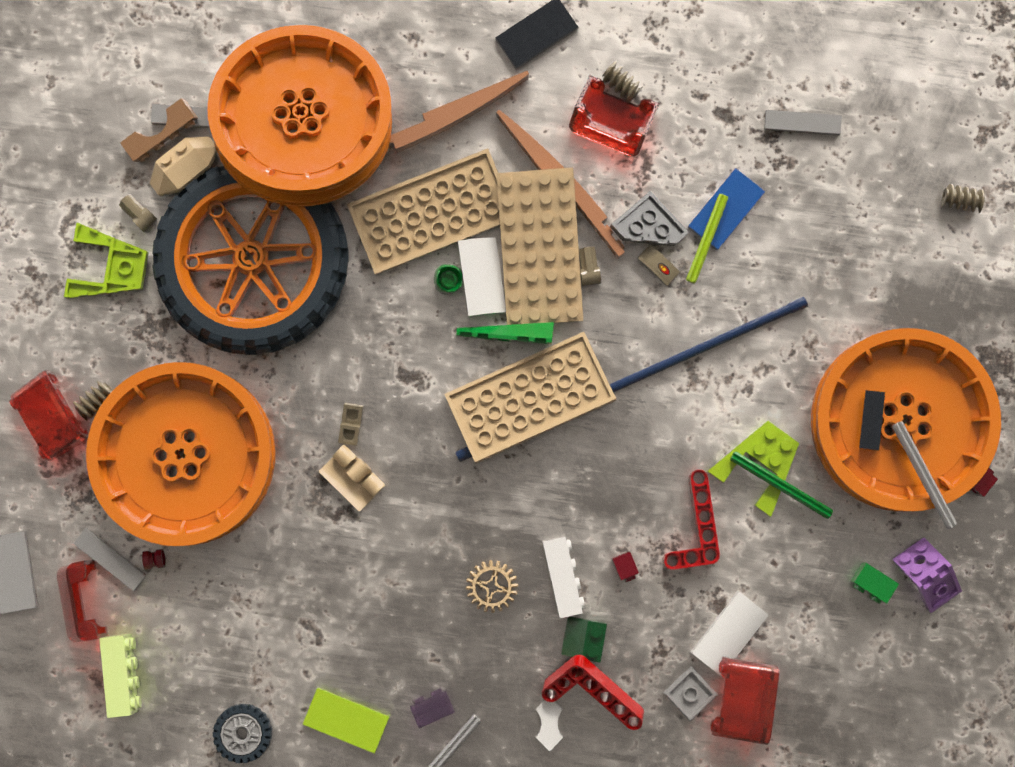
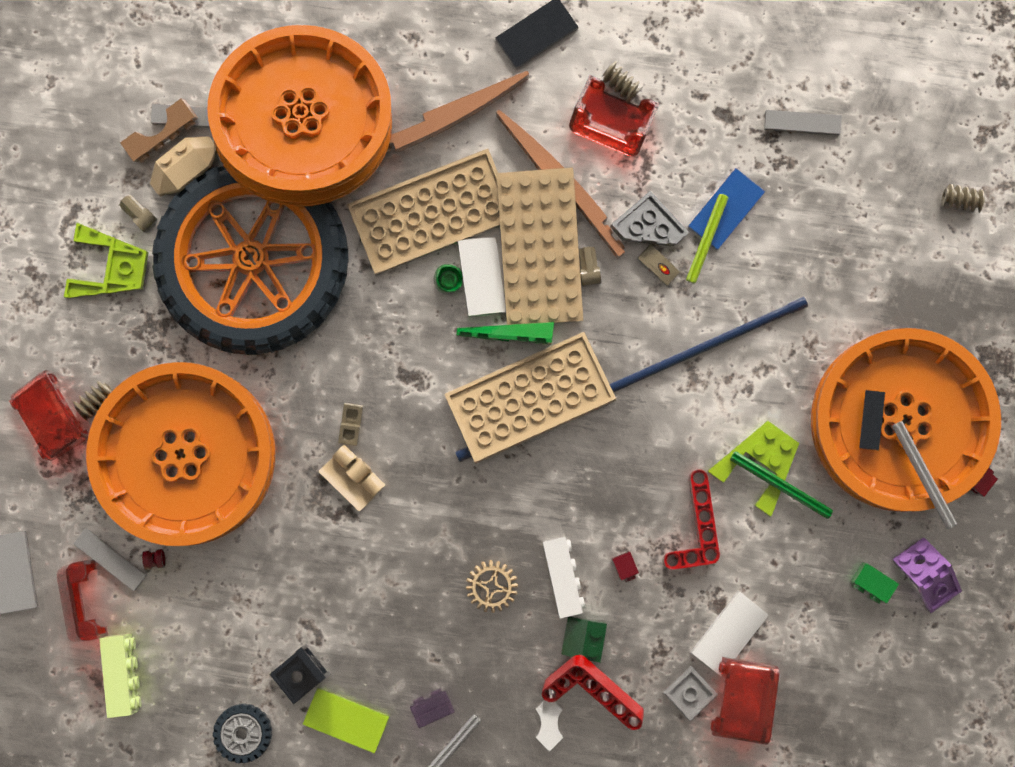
(310, 668): none -> black bracket

